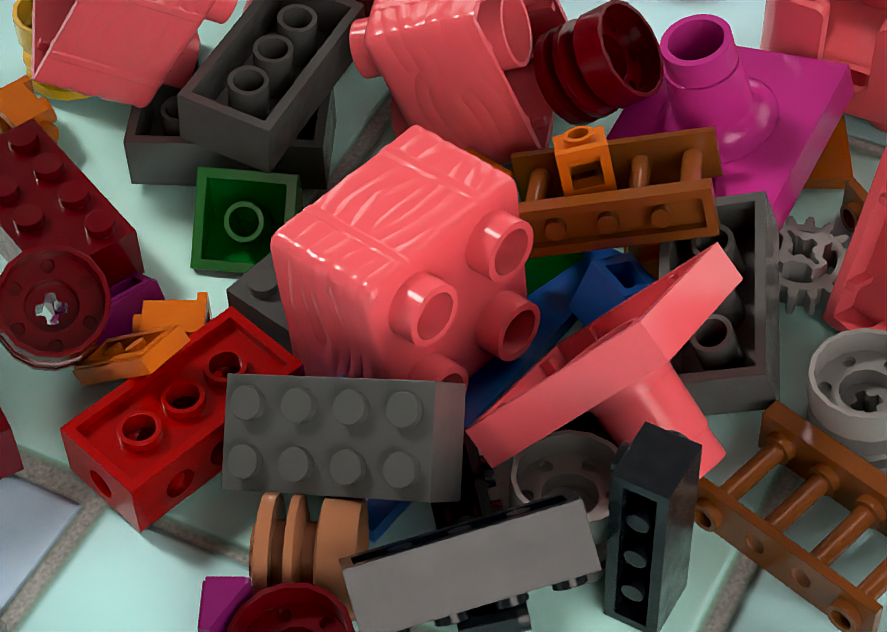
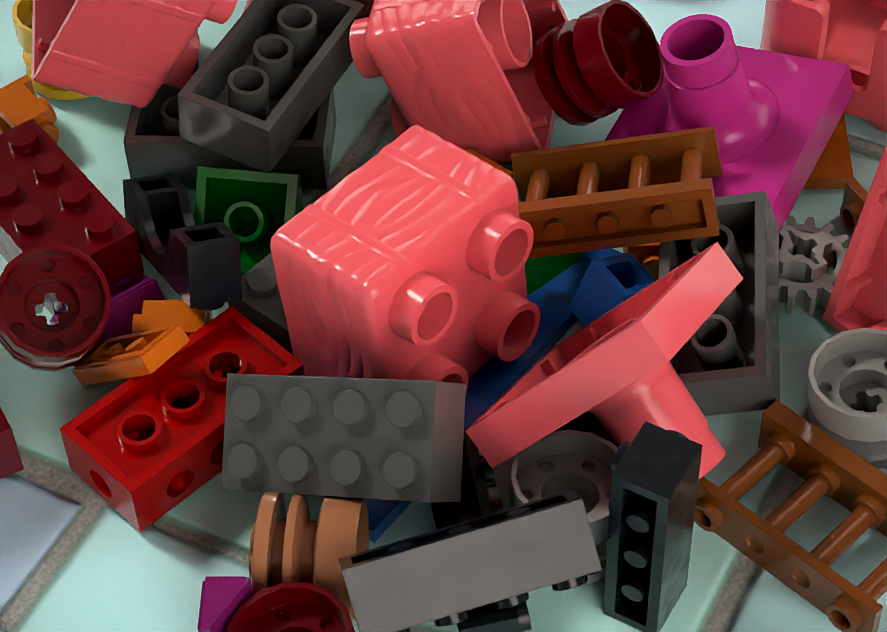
(193, 259): none -> black arch
(582, 151): orange brick -> none

